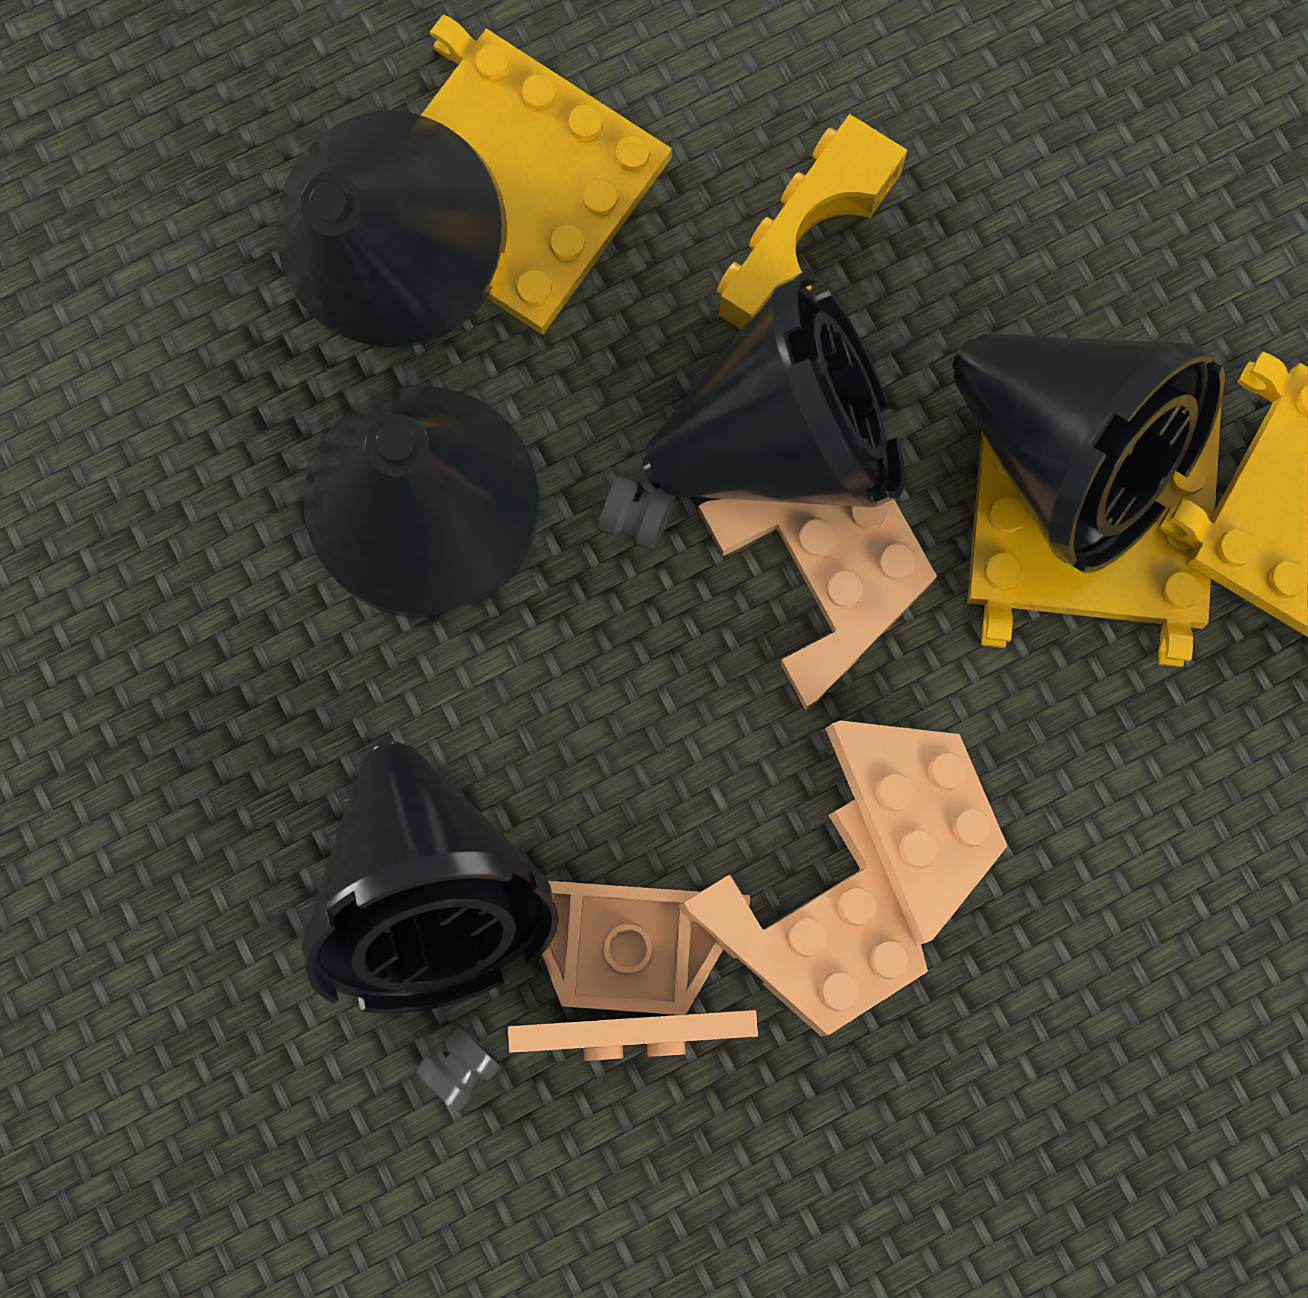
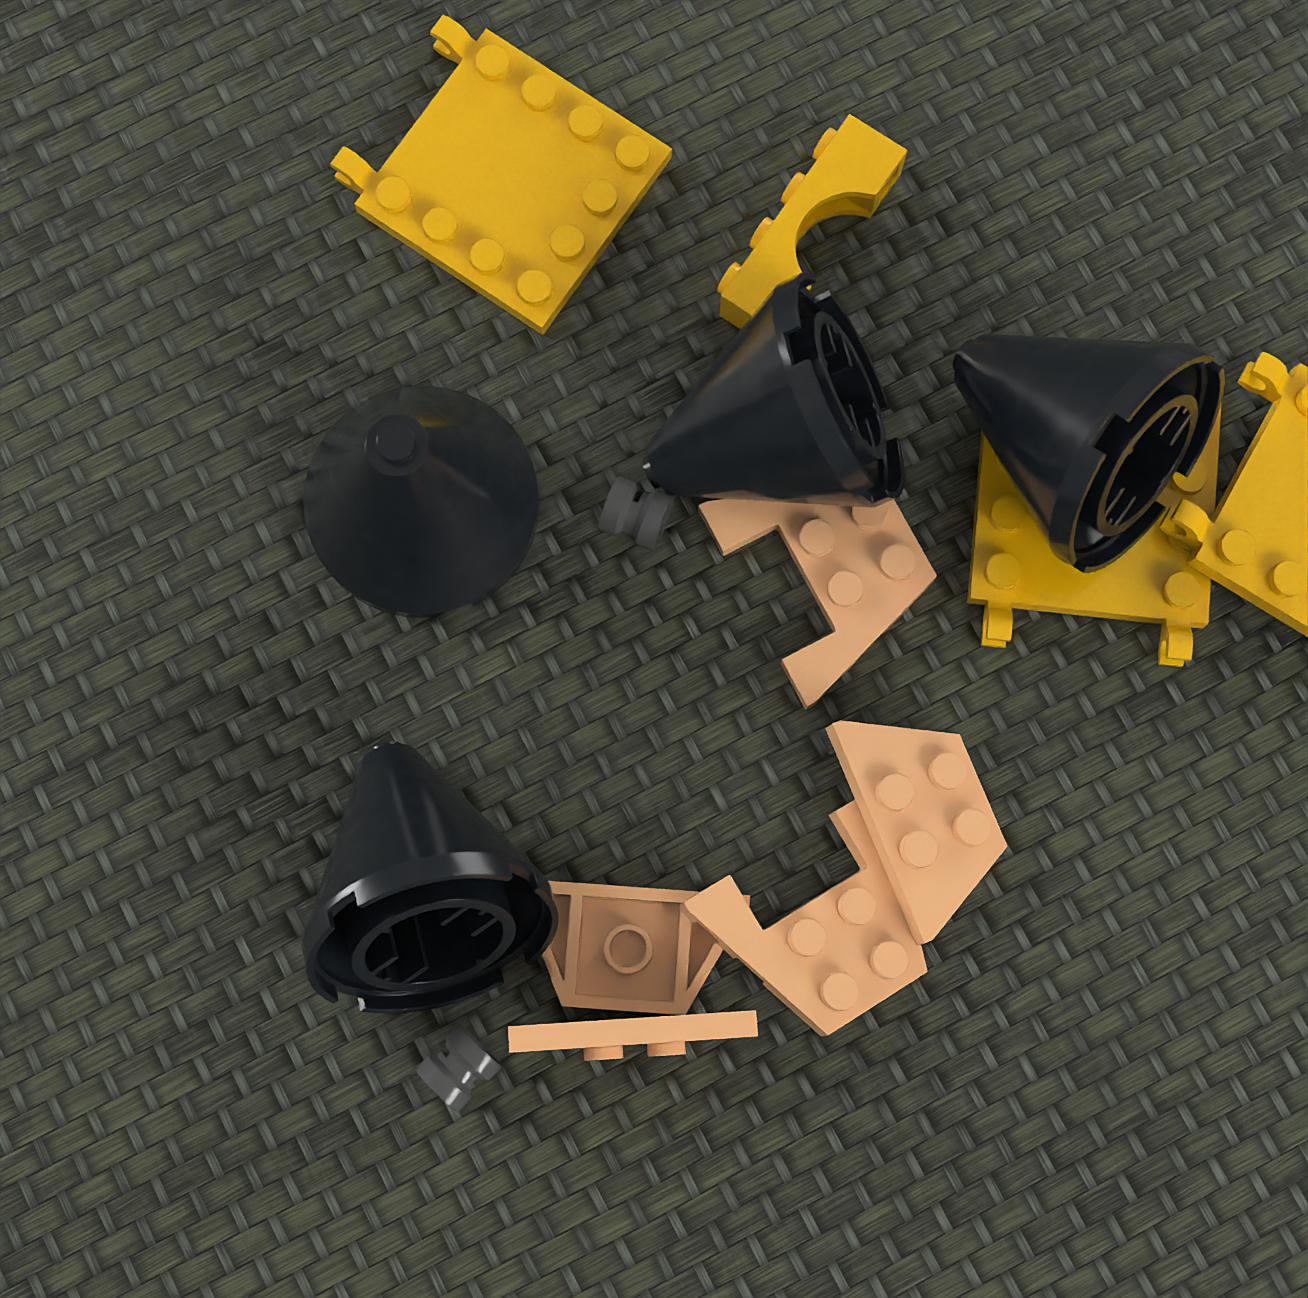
(391, 229): black cone -> none

